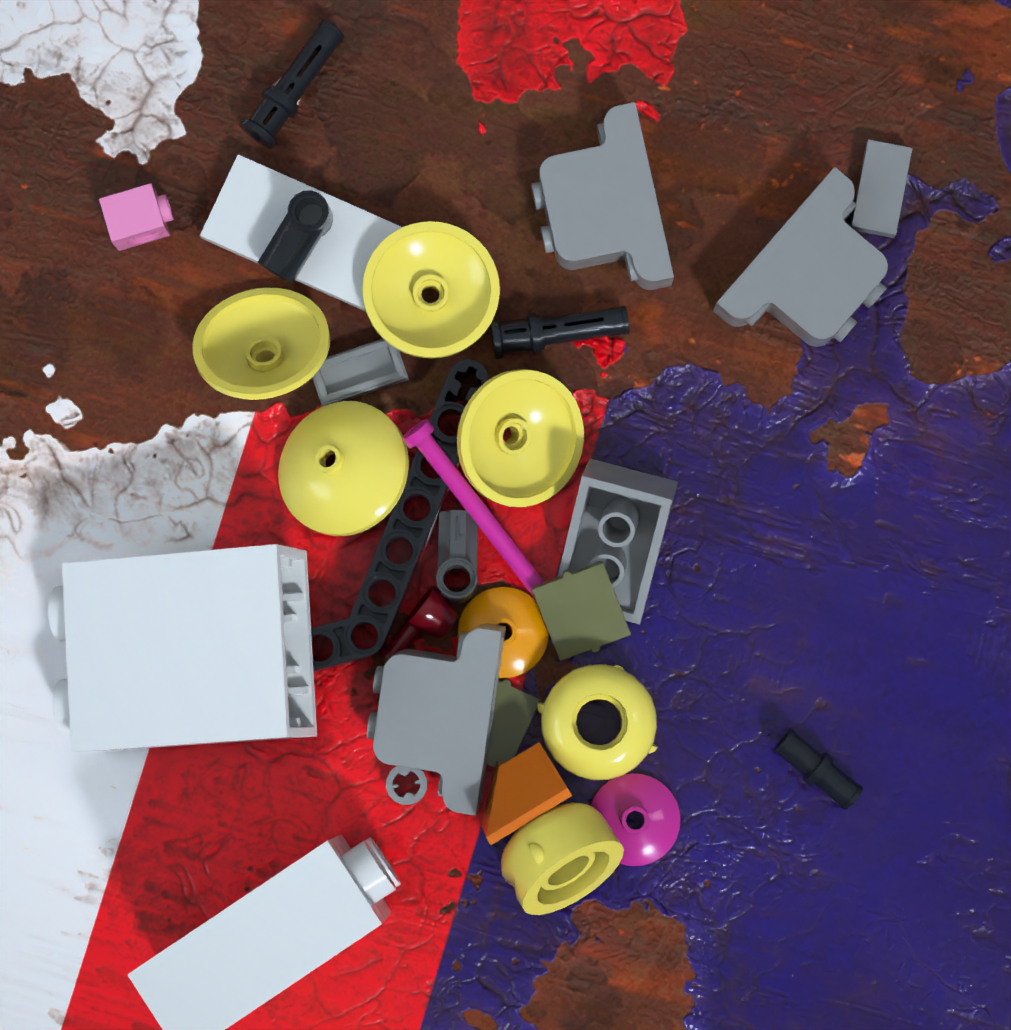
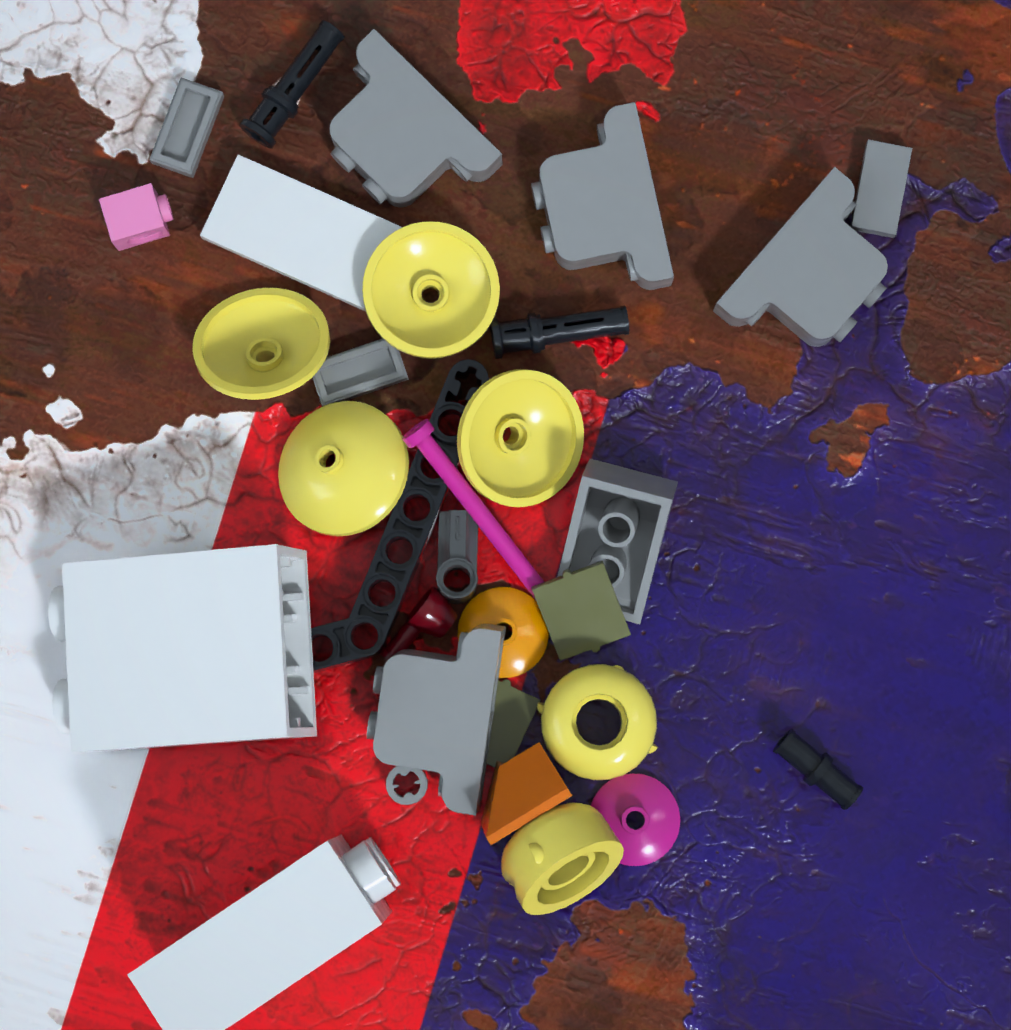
(187, 127): none -> light grey tile
(296, 241): black piece -> none
(404, 130): none -> light grey brick

